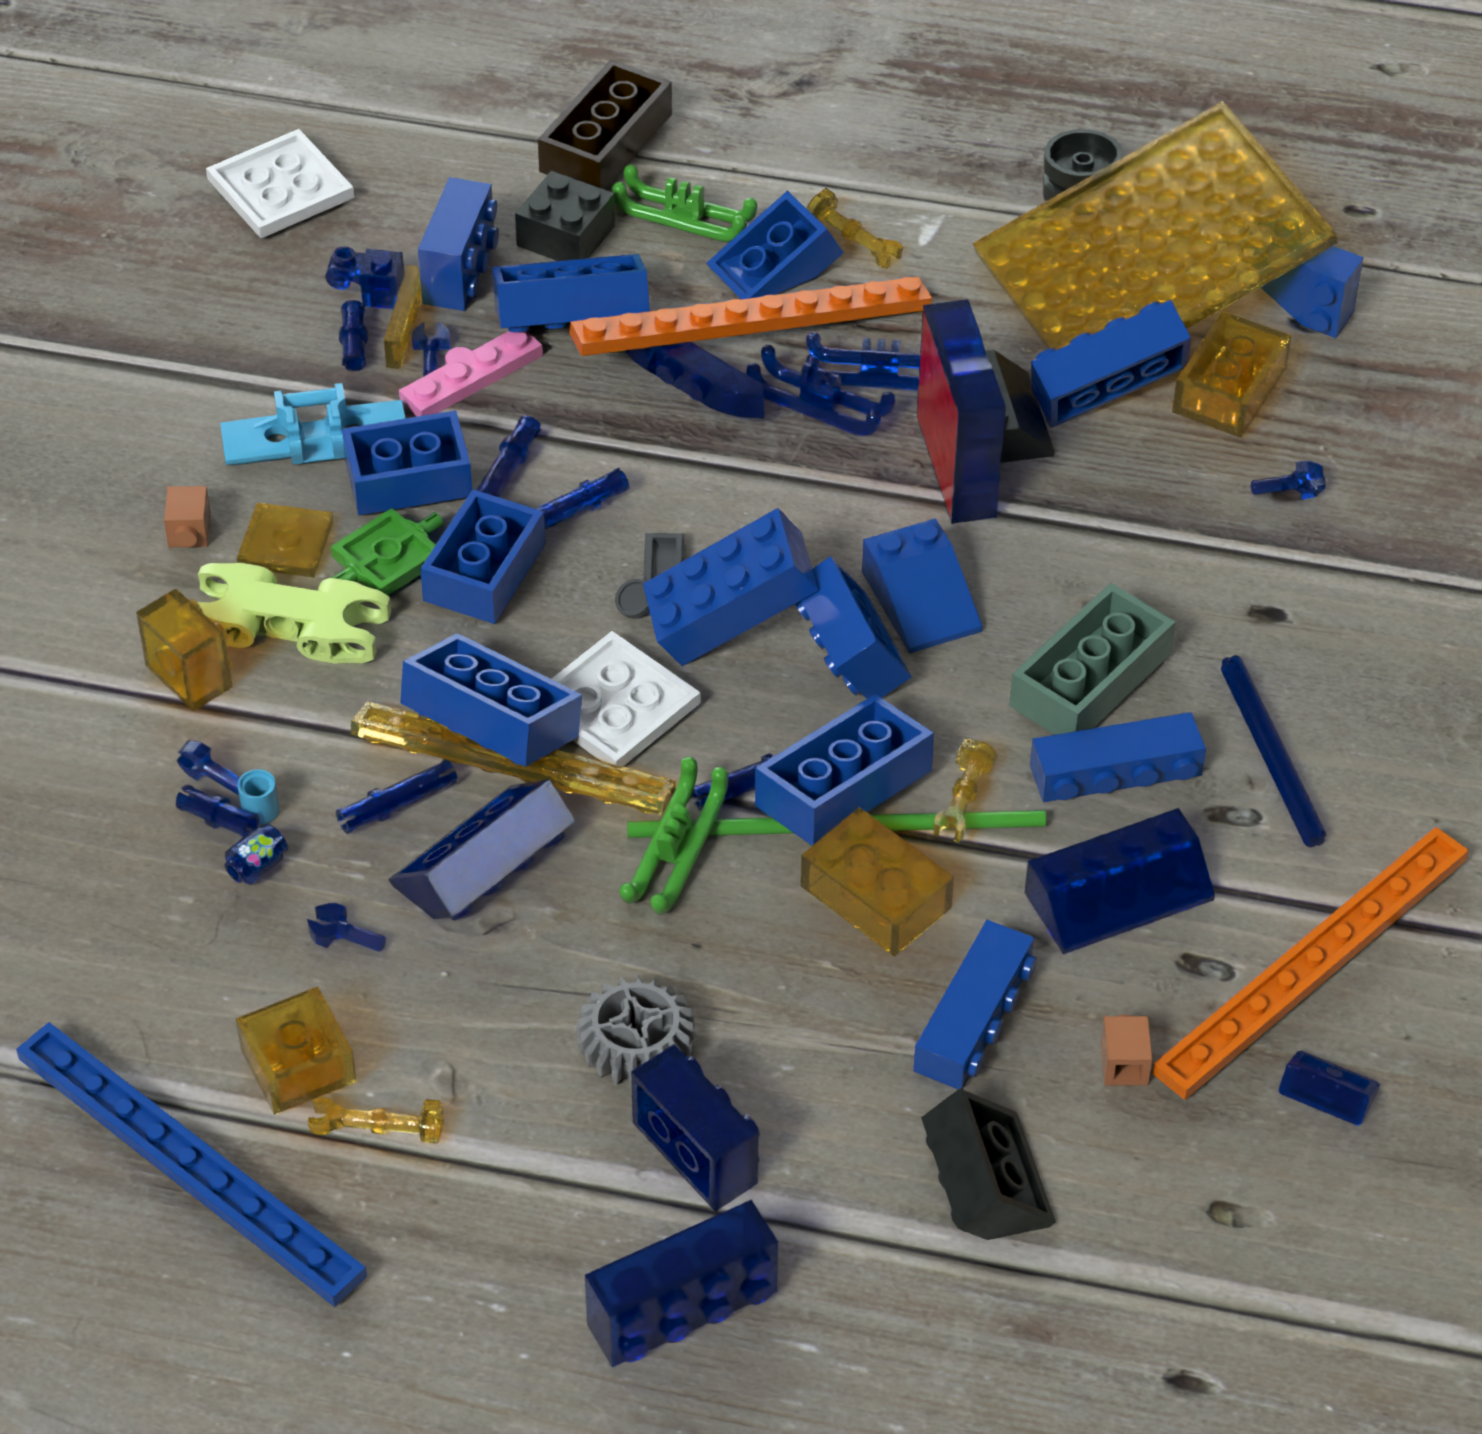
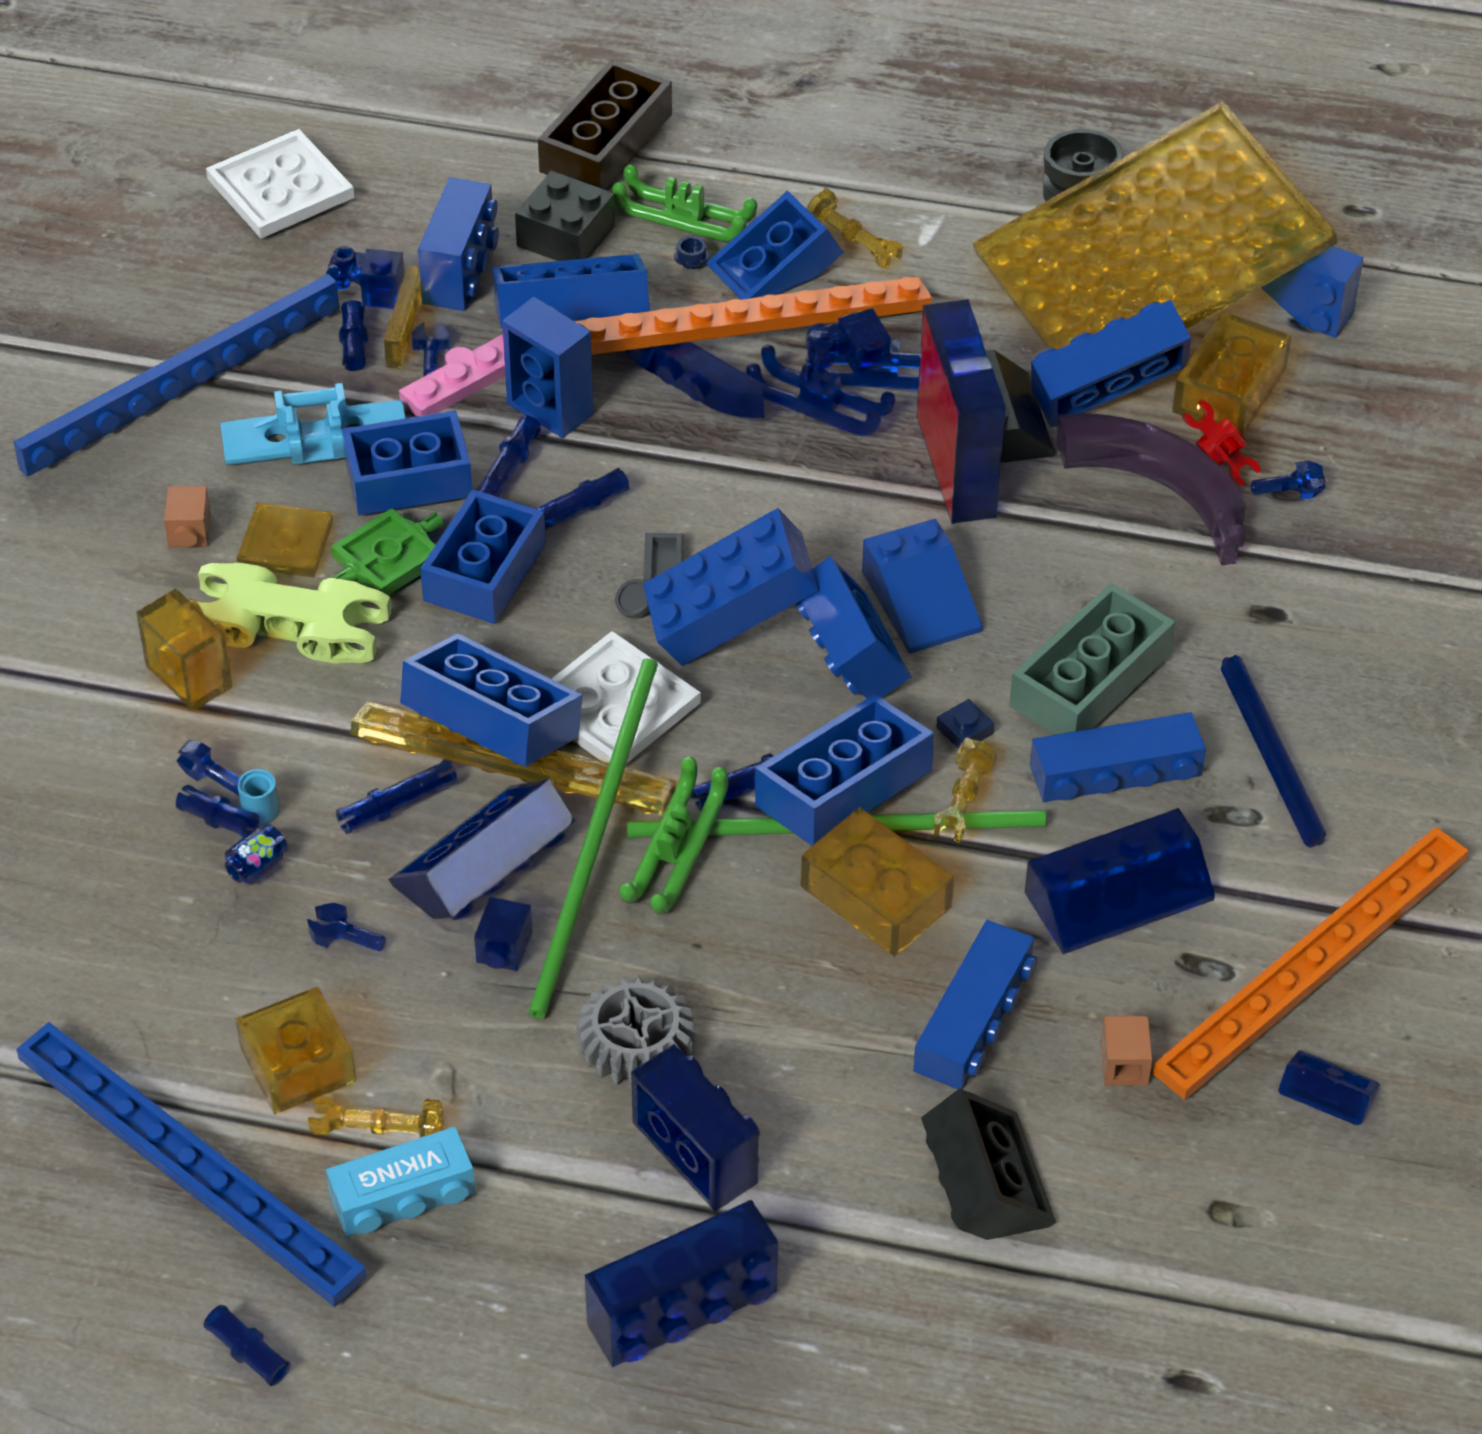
(176, 375): none -> blue plate
(246, 1345): none -> clear blue pin
(400, 1182): none -> medium azure brick
(503, 934): none -> clear blue brick
(548, 367): none -> blue brick
(592, 840): none -> bright green piece
(691, 252): none -> dark blue plate
(856, 337): none -> clear blue brick
(965, 722): none -> dark blue plate
(1162, 457): none -> clear purple arch
(1221, 442): none -> red pin

